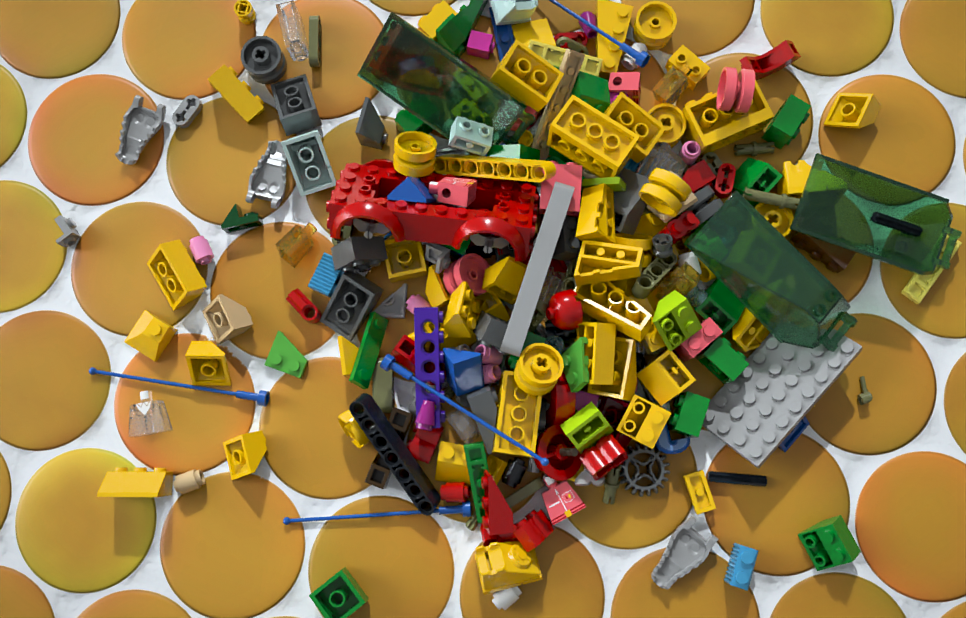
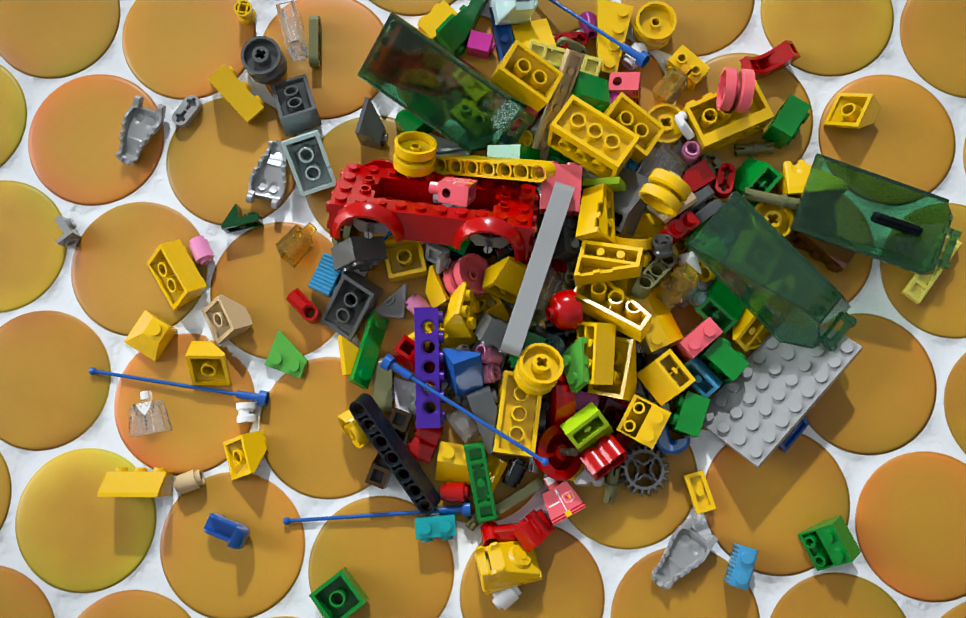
(227, 530): none -> blue animal
(246, 412): none -> white wheel
(412, 190): blue slope -> none
(426, 416): magenta cone -> none
(436, 526): none -> teal brick
(471, 136): light aqua brick -> none
(498, 515): red slope -> none
(675, 320): lime slope -> none
(683, 126): none -> white arm
(706, 380): none -> dark azure brick
(735, 478): black axle -> none
(866, 396): olive hand -> none

